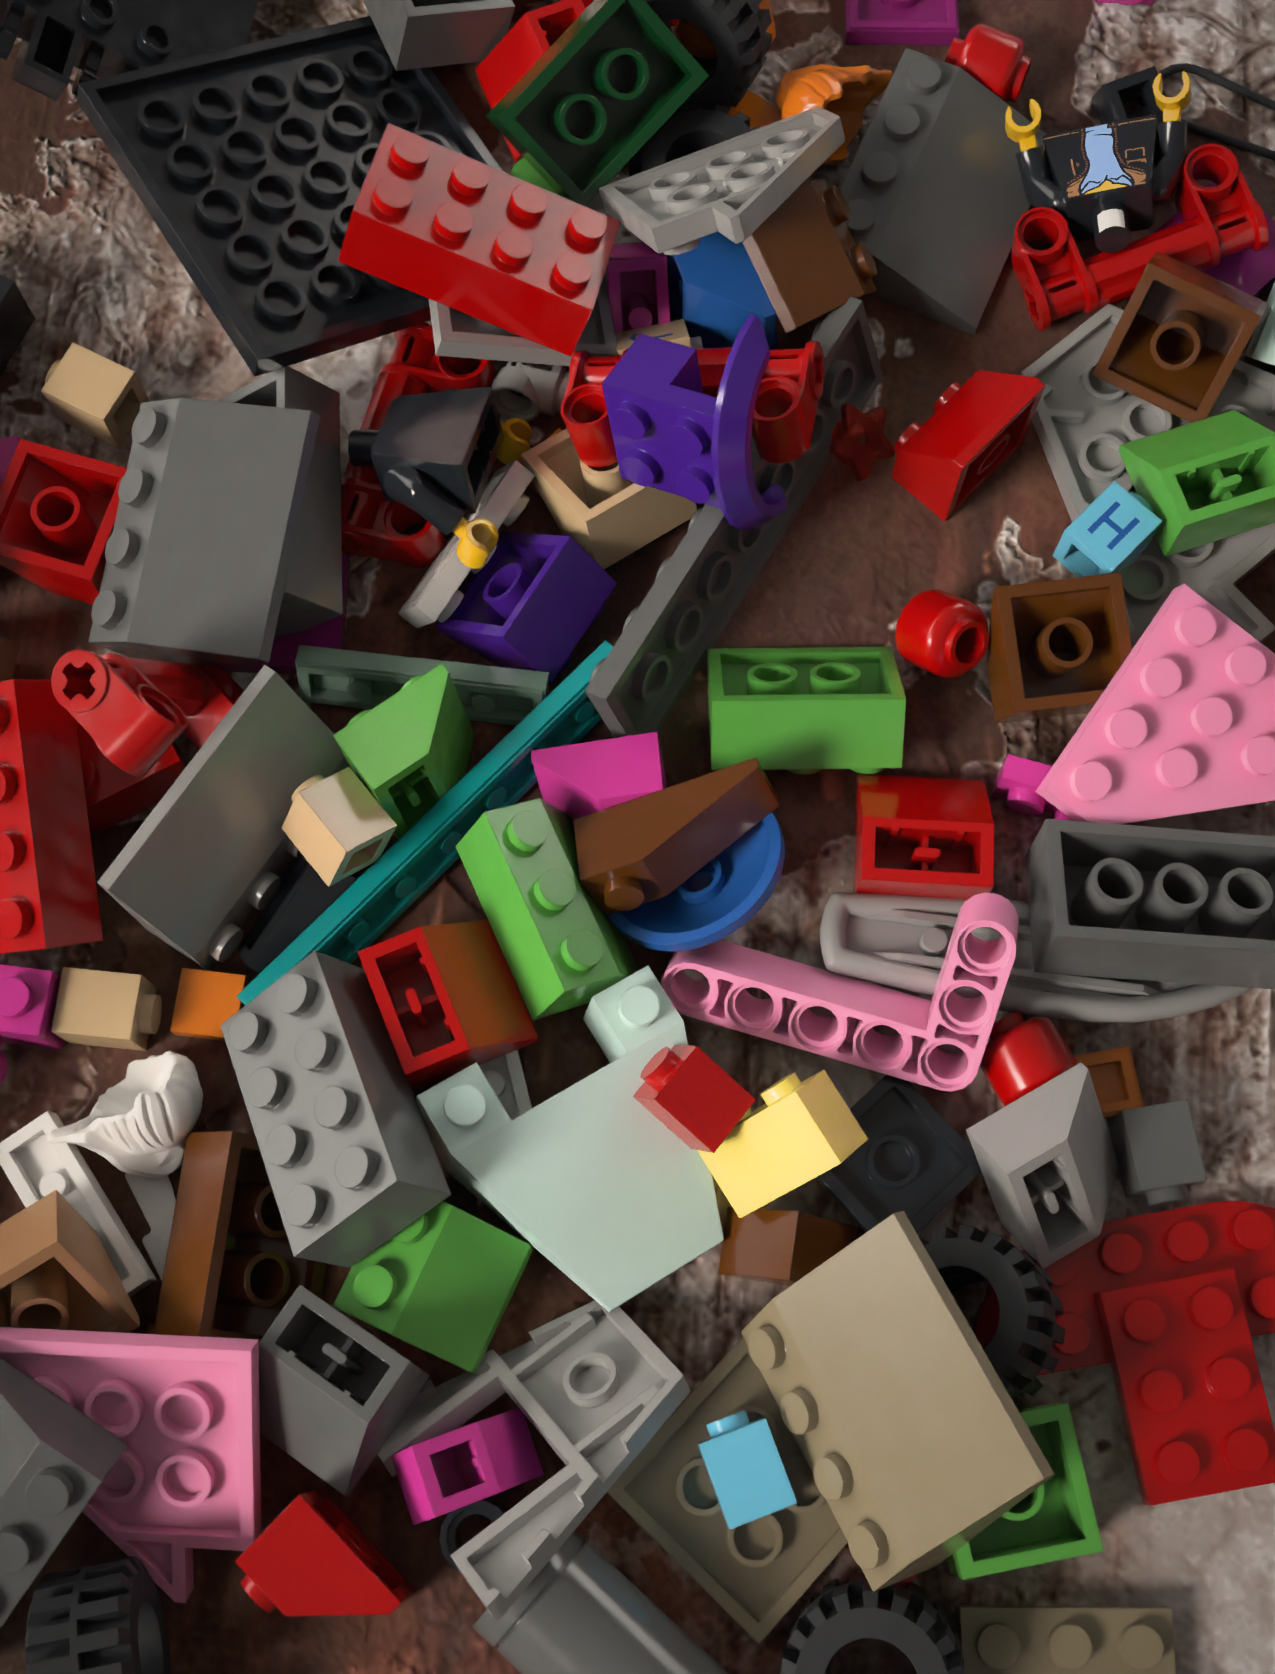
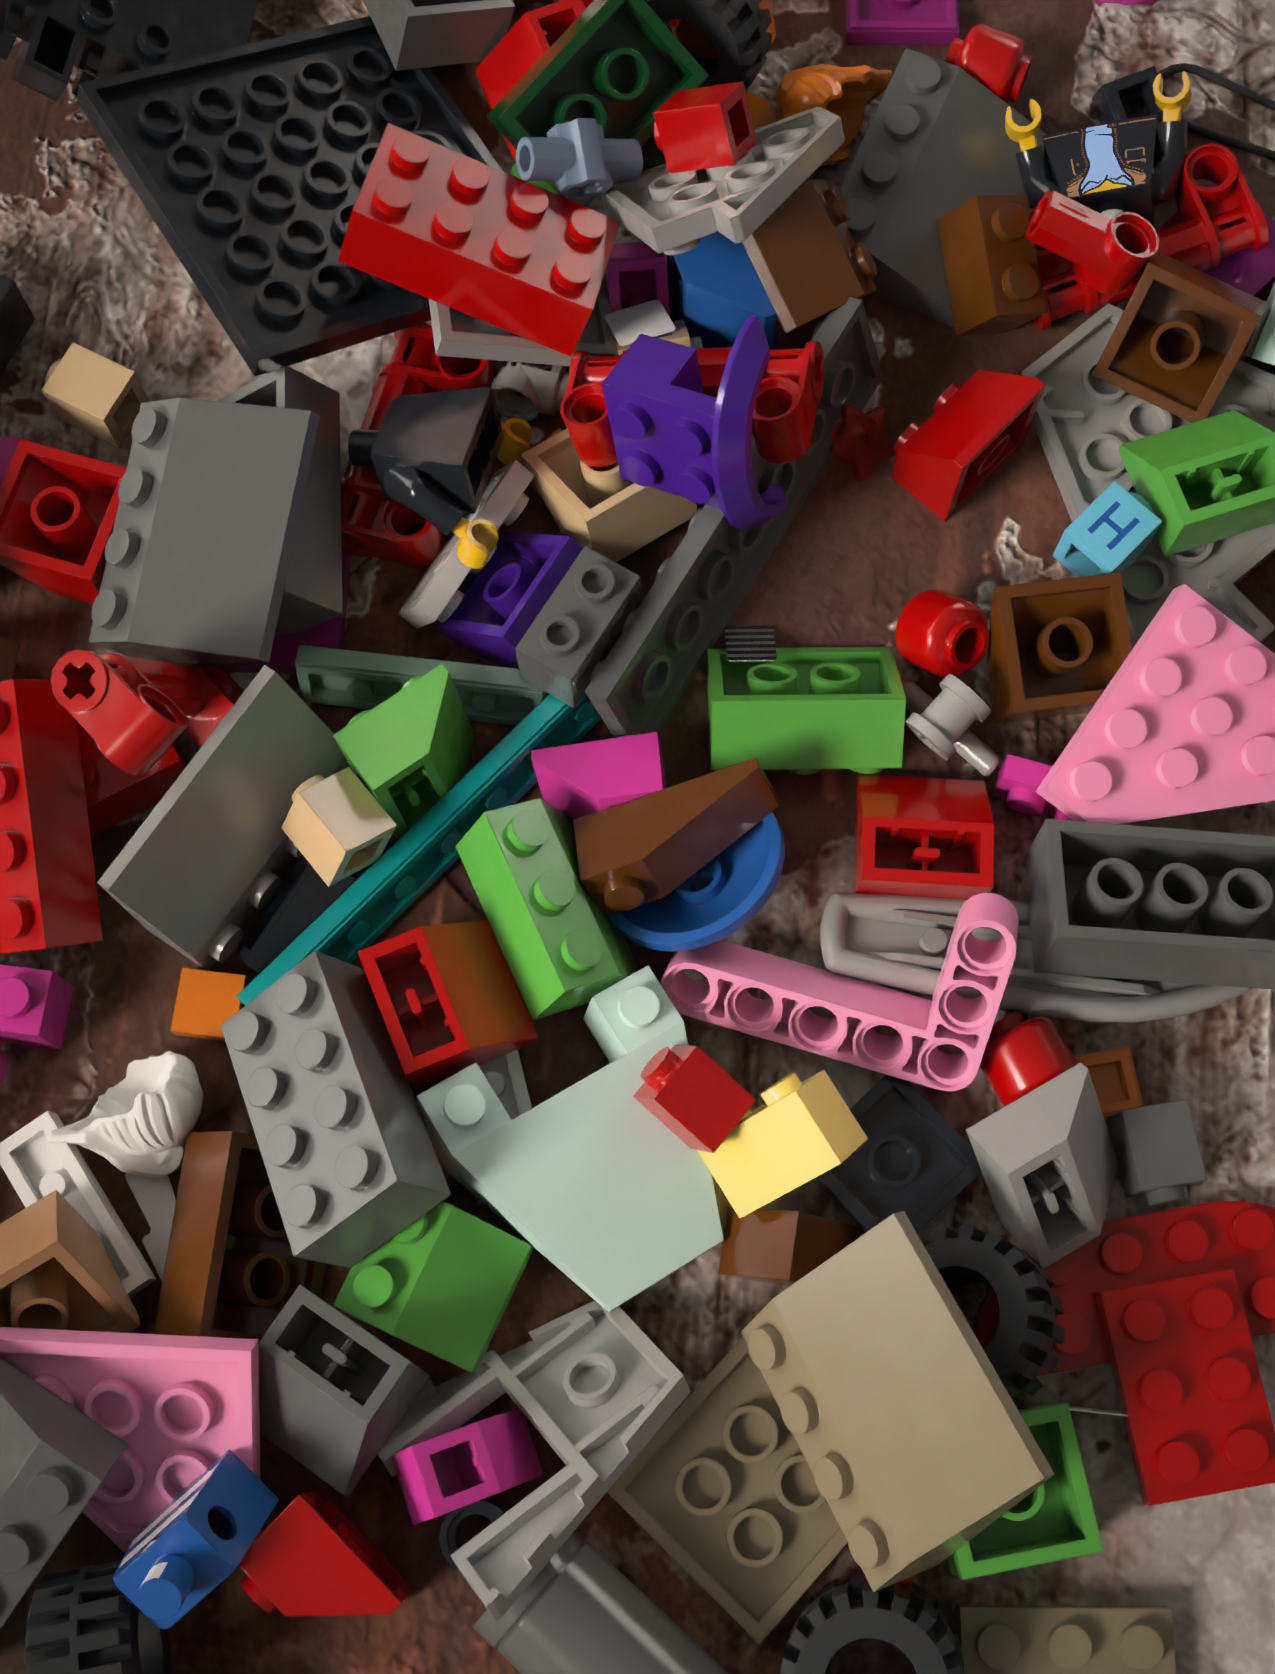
(106, 1009): tan brick -> none
(177, 1553): none -> blue torso
(578, 626): none -> dark grey brick
(579, 159): none -> sand blue axle
(644, 319): none -> white sticker
(704, 127): none -> red brick
(745, 1469): medium azure brick -> none
(750, 643): none -> sticker
(945, 722): none -> light grey piece
(990, 264): none -> reddish brown brick
(1096, 1410): none -> white sticker
(1105, 248): none -> red piece

